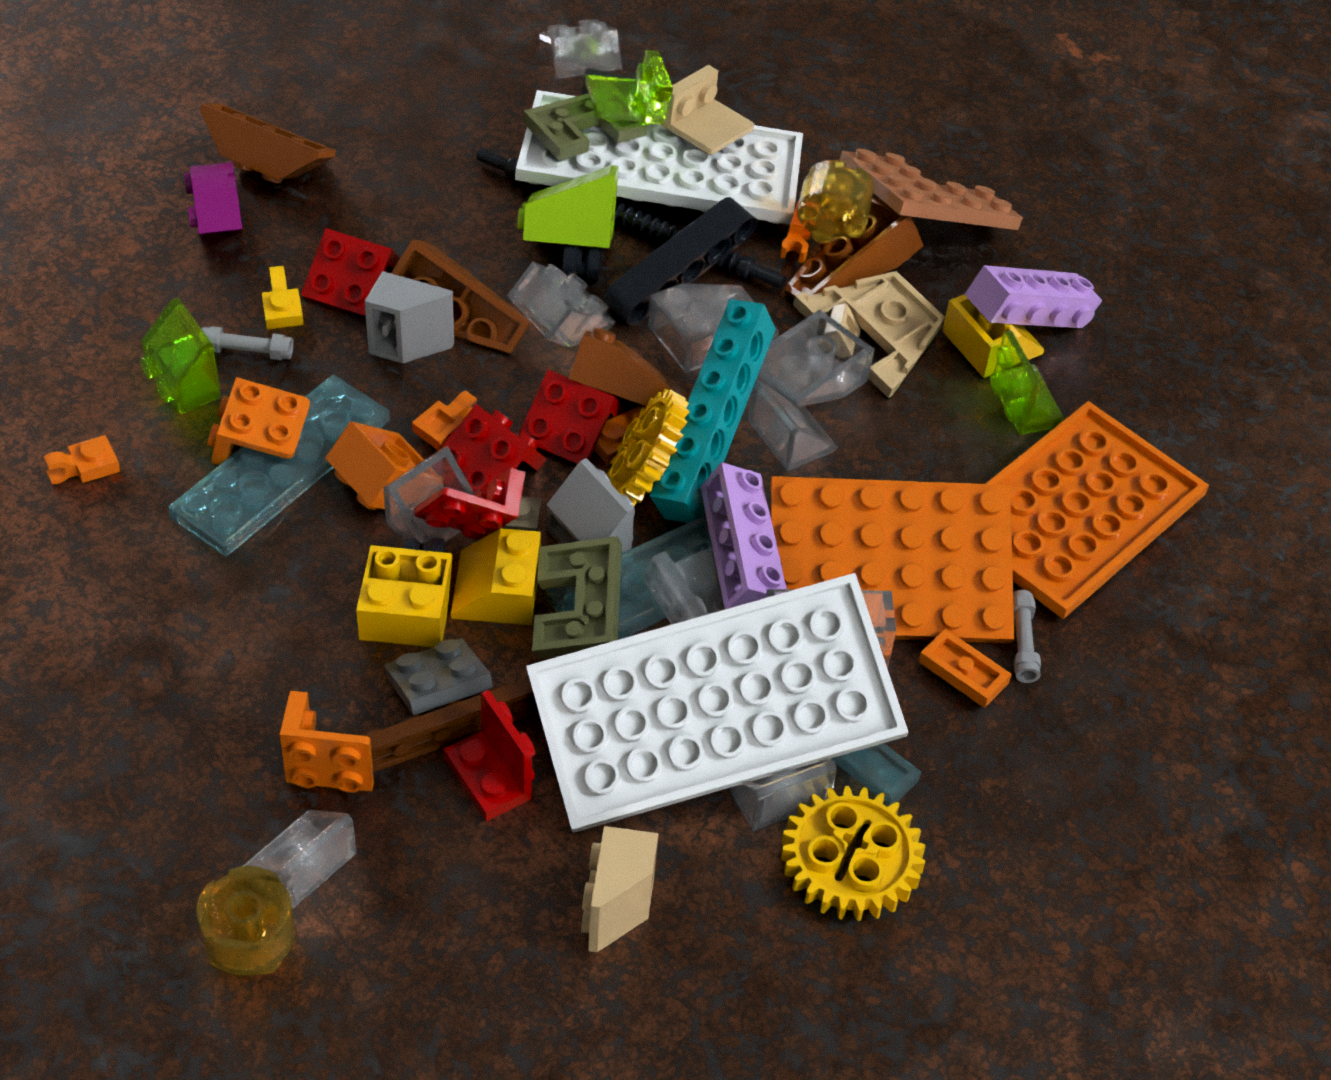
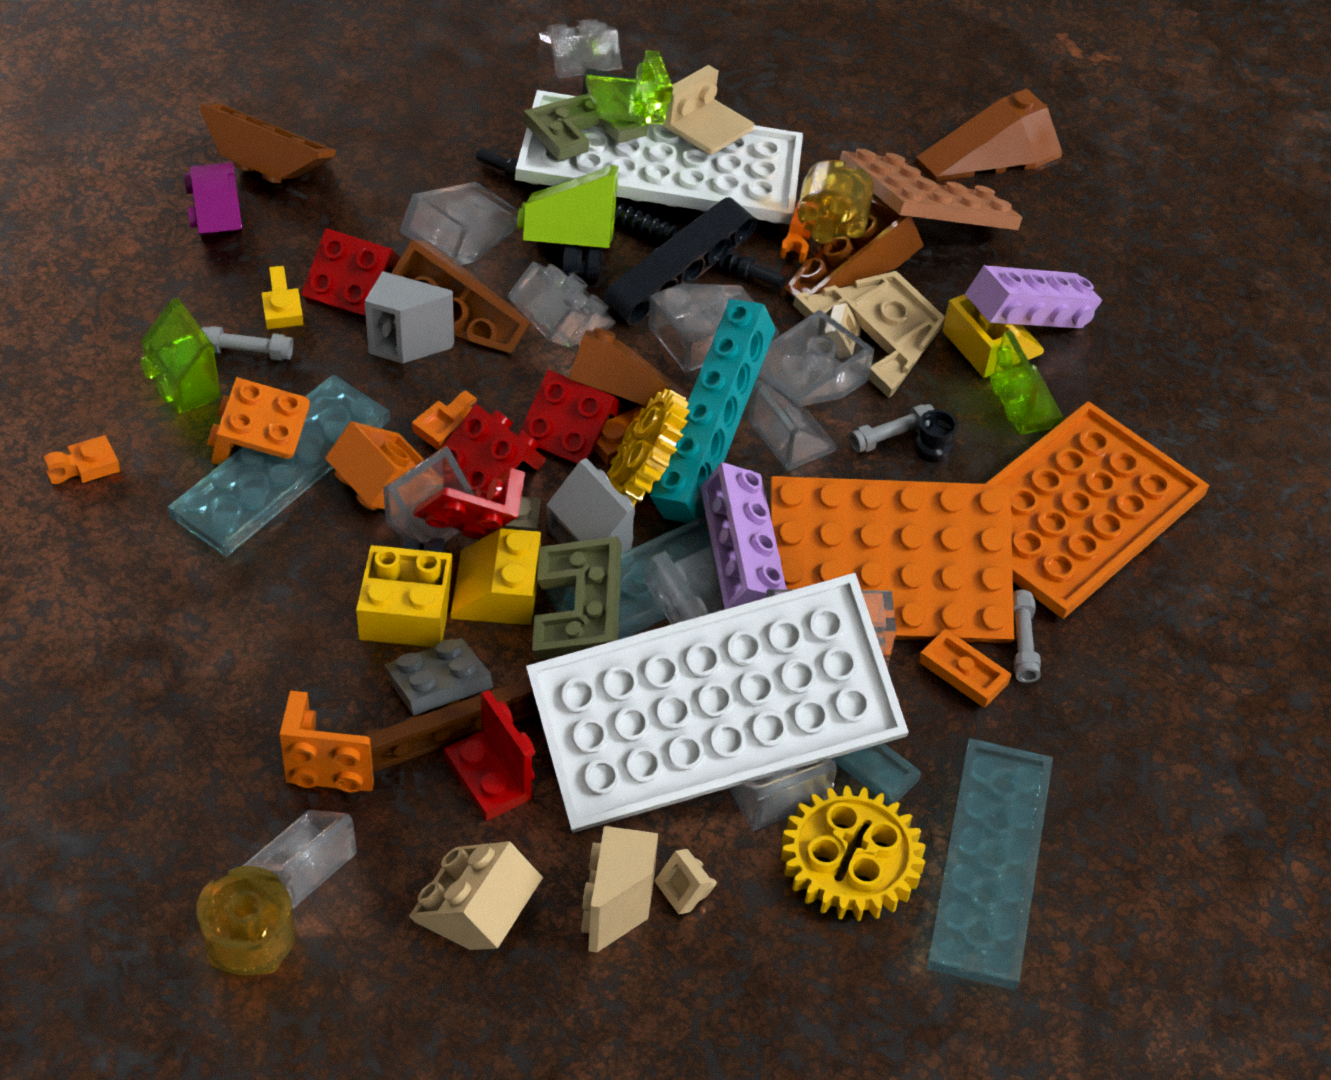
(460, 220): none -> clear slope
(477, 894): none -> tan slope
(684, 881): none -> tan tile
(865, 438): none -> light grey bar
(935, 435): none -> black wheel
(991, 865): none -> clear light blue plate
(1003, 135): none -> dark orange wedge

